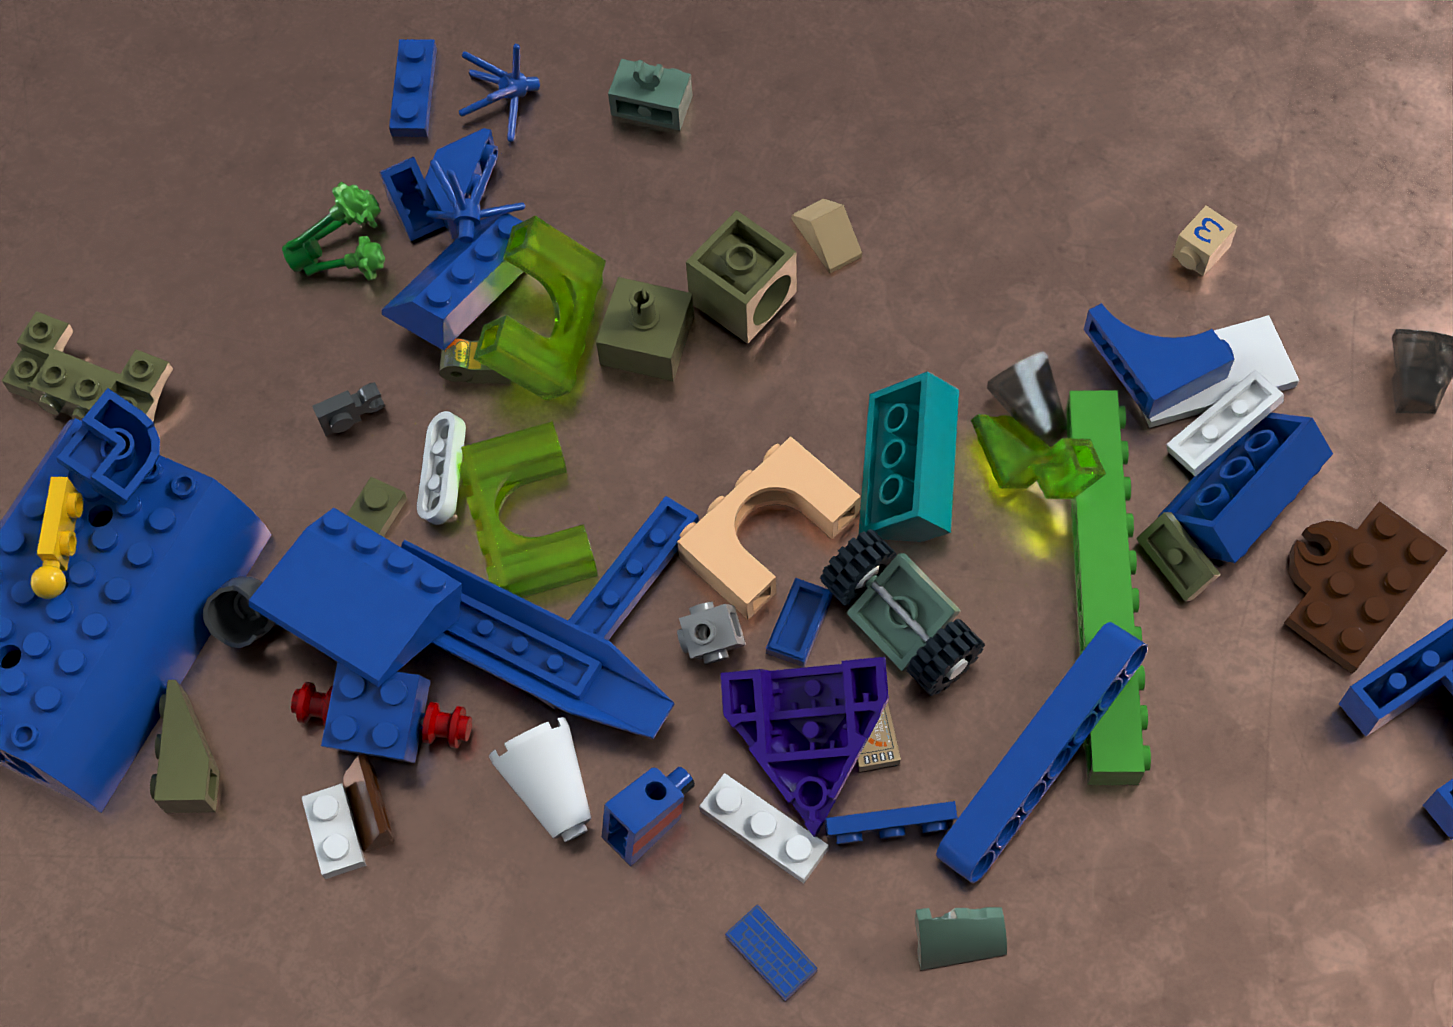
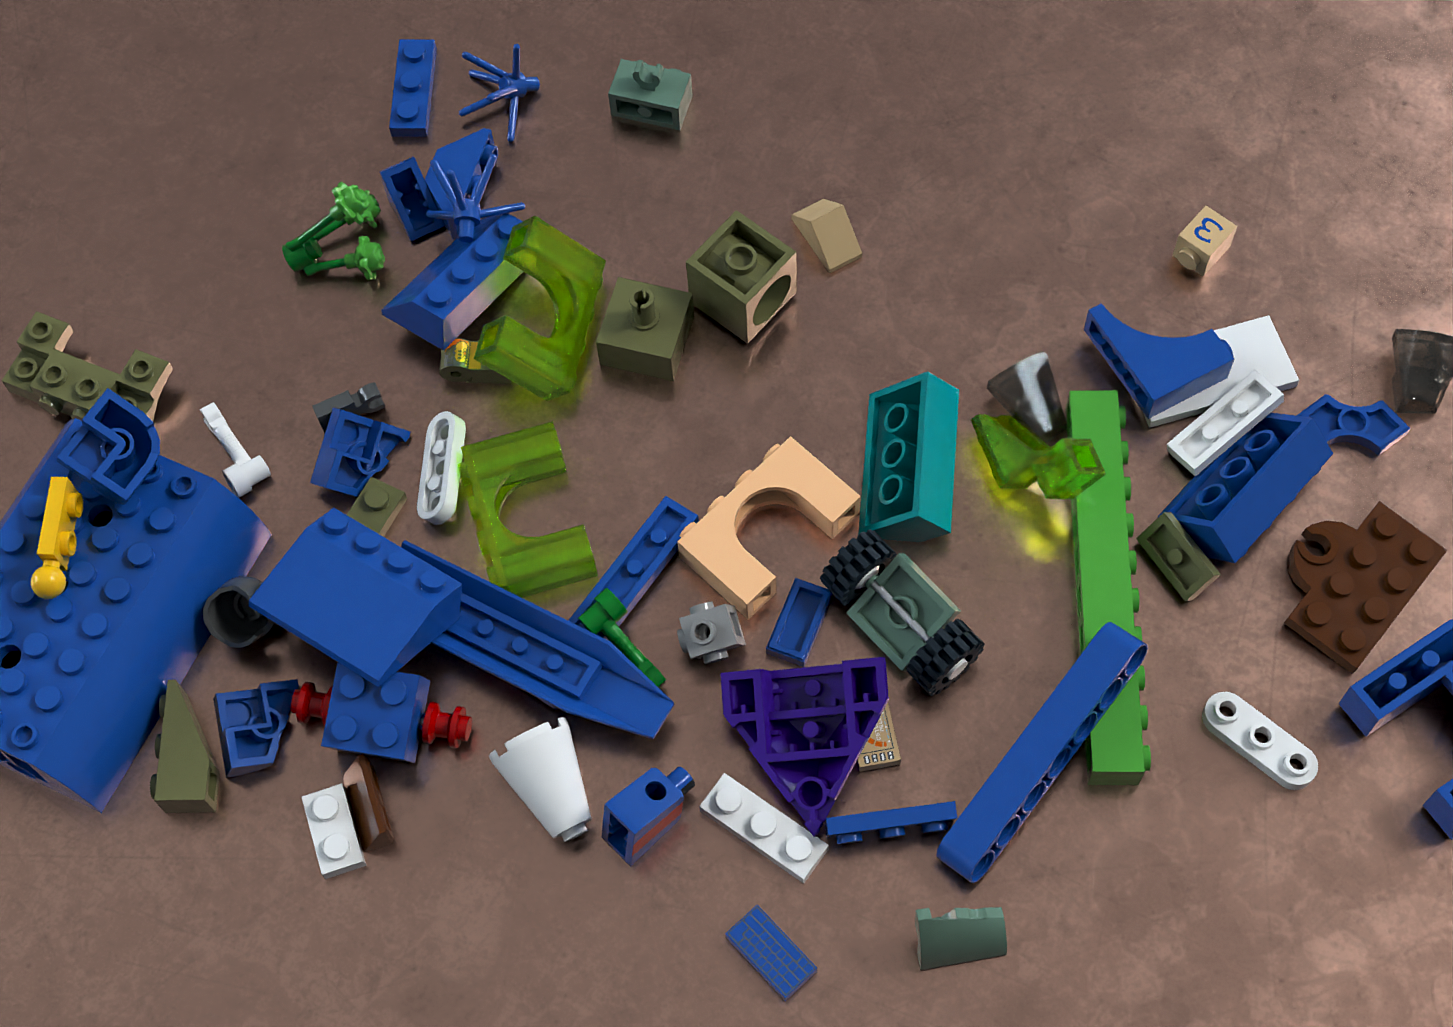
(245, 471): none -> white brick
(252, 725): none -> blue slope
(354, 451): none -> blue slope
(603, 617): none -> green brick
(1269, 757): none -> white plate
(1370, 426): none -> blue tile

